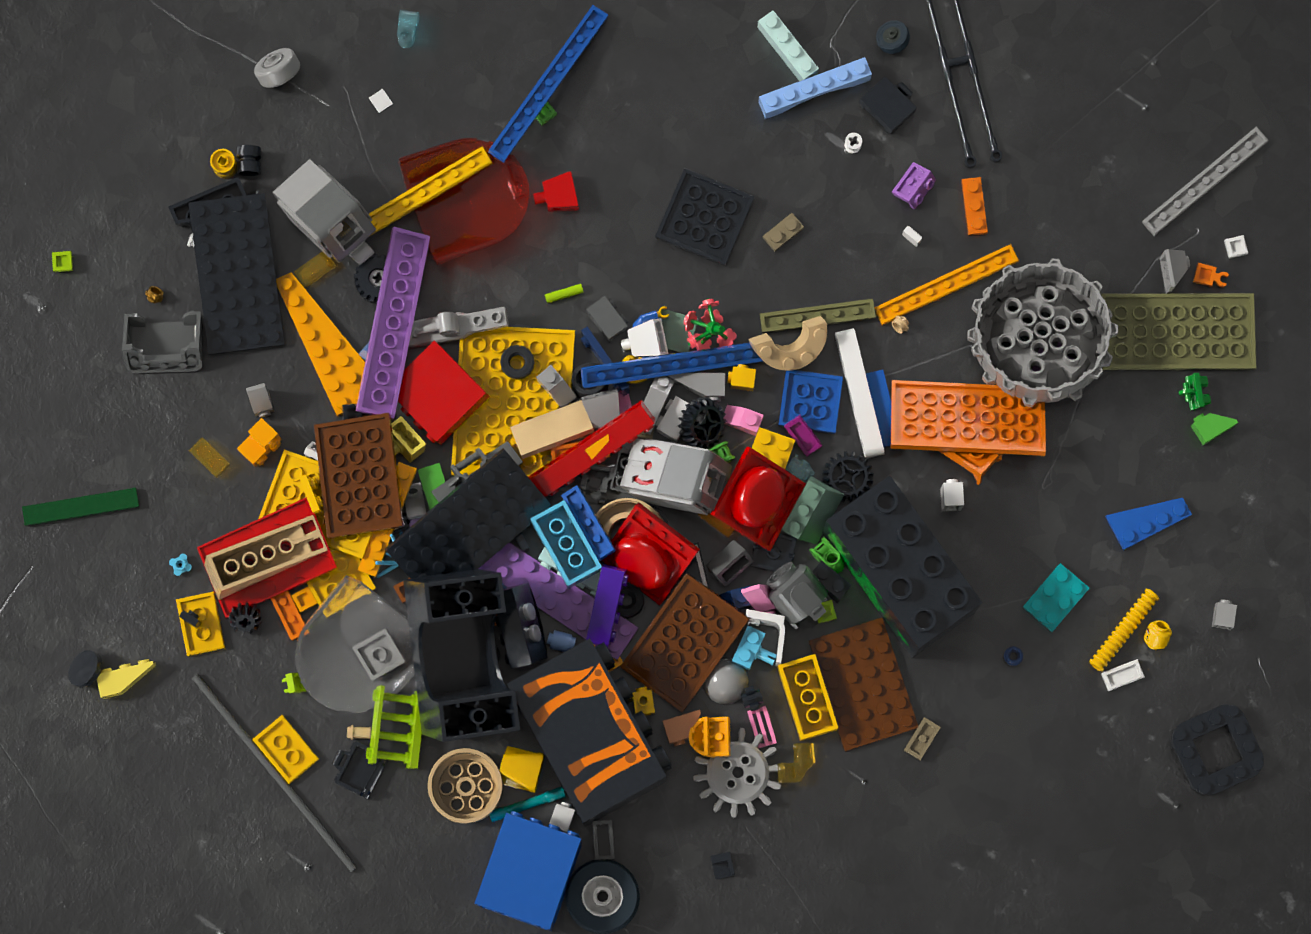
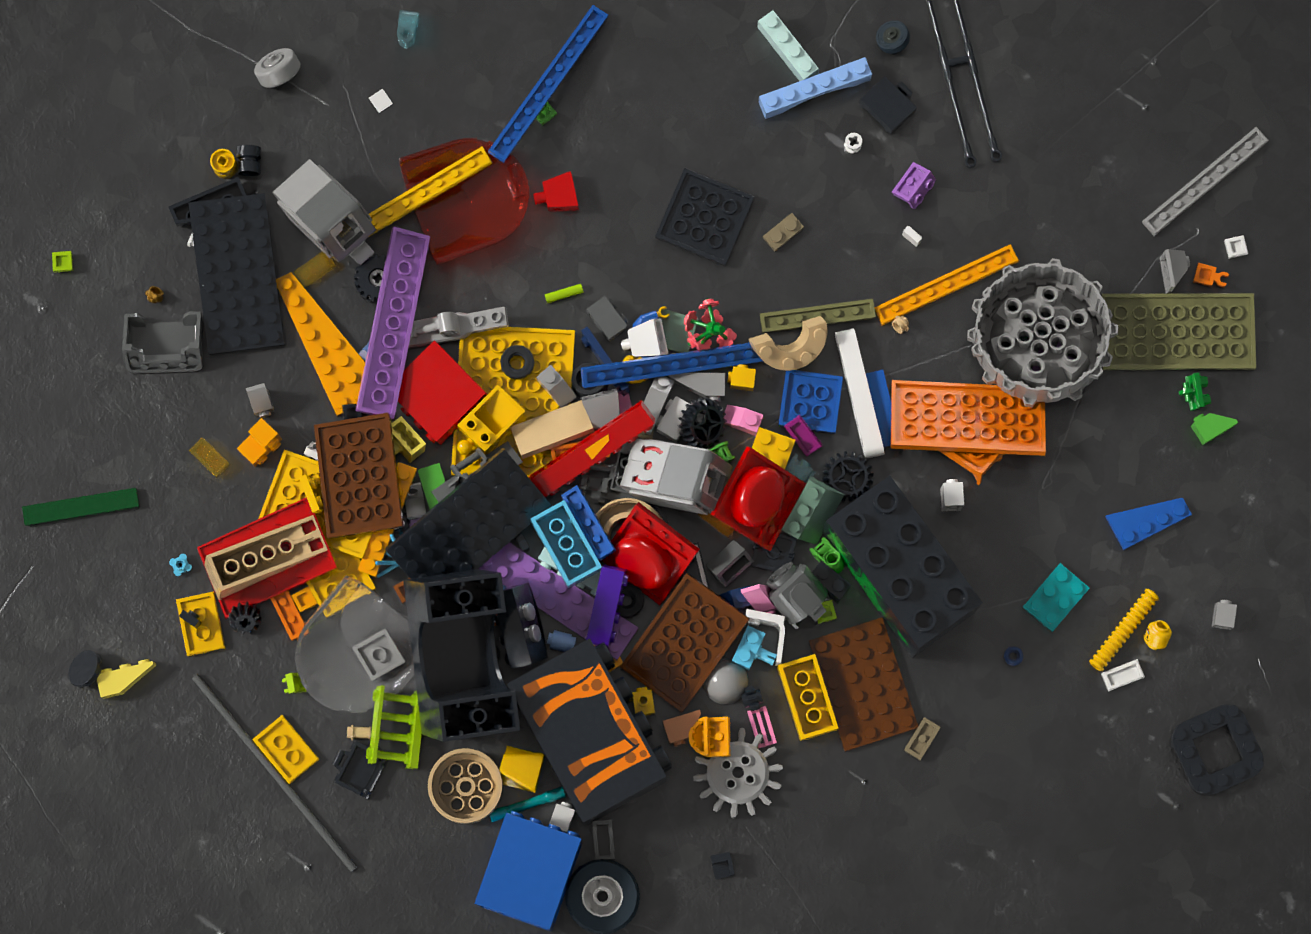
(491, 417): none -> yellow slope
(803, 761): clear yellow tile -> none
(974, 206): orange plate -> none

